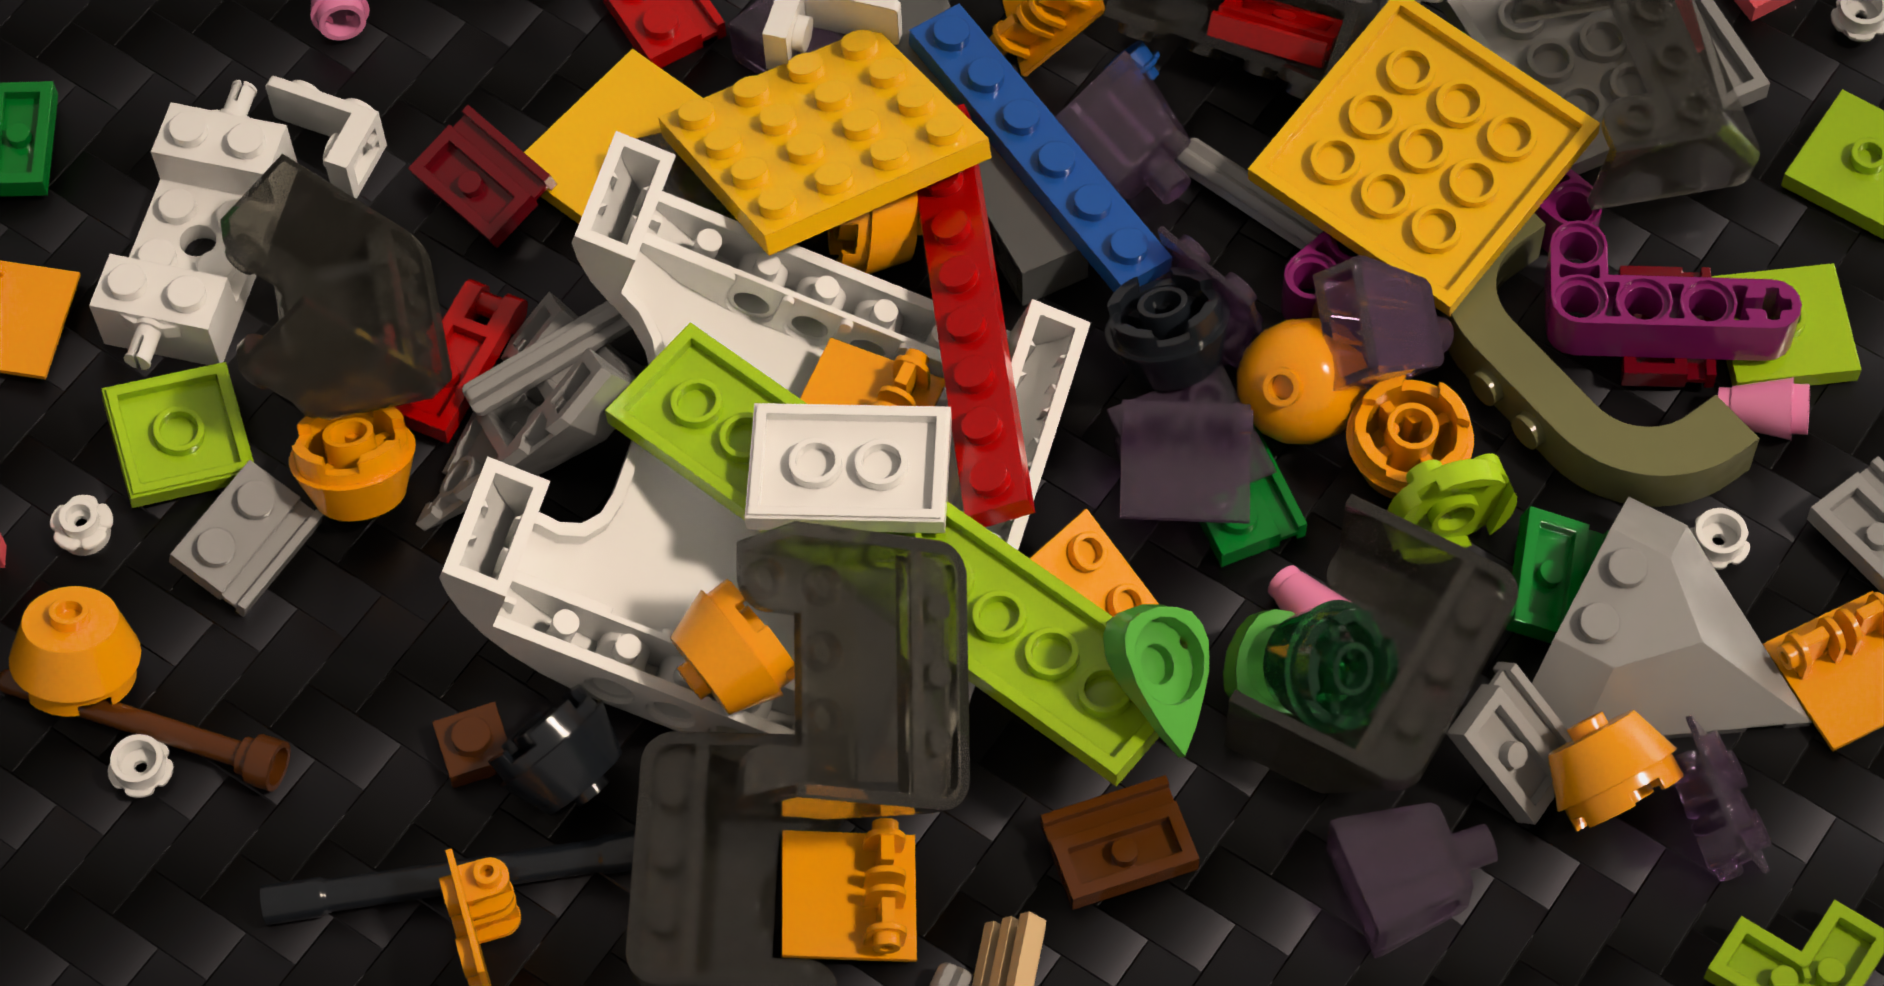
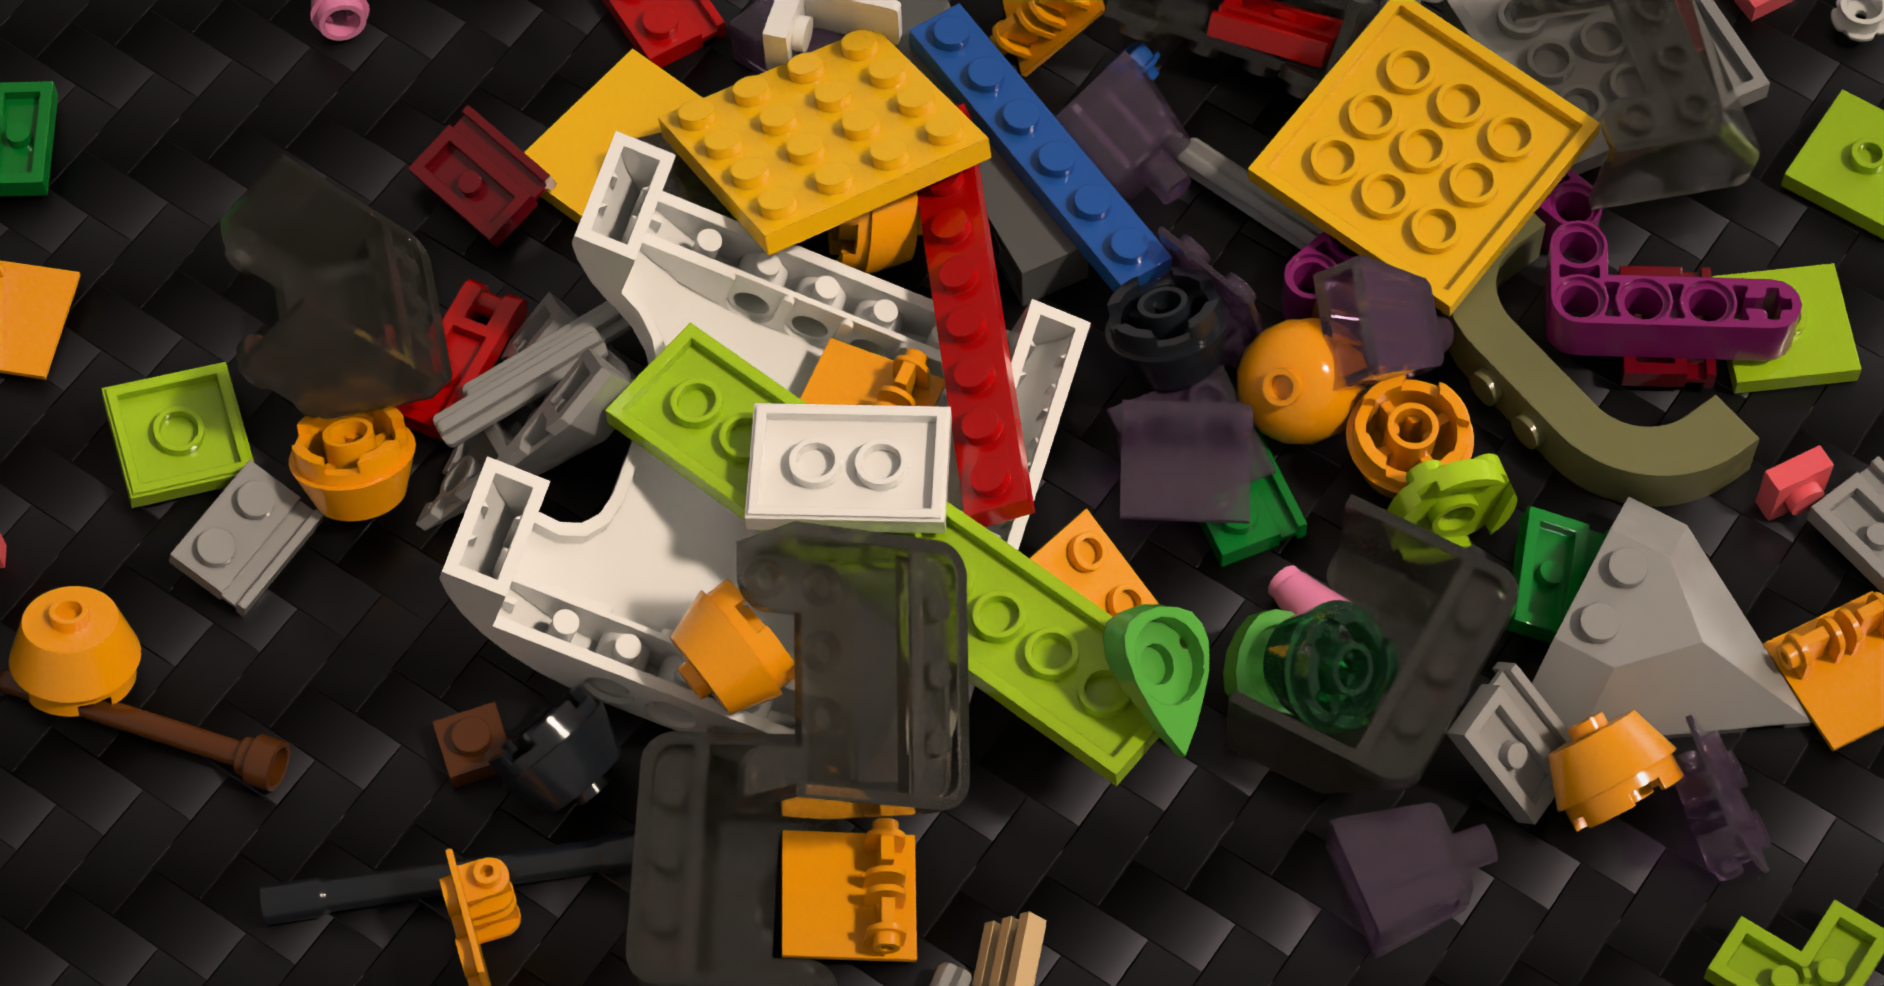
(86, 538): white plate -> none
(132, 752): white plate -> none
(159, 294): white brick -> none
(352, 125): white bracket -> none
(515, 388): none -> light grey axle
(1119, 842): reddish brown plate -> none
(1727, 526): white plate -> none
(1771, 406): bright pink cone -> none
(1794, 484): none -> coral plate

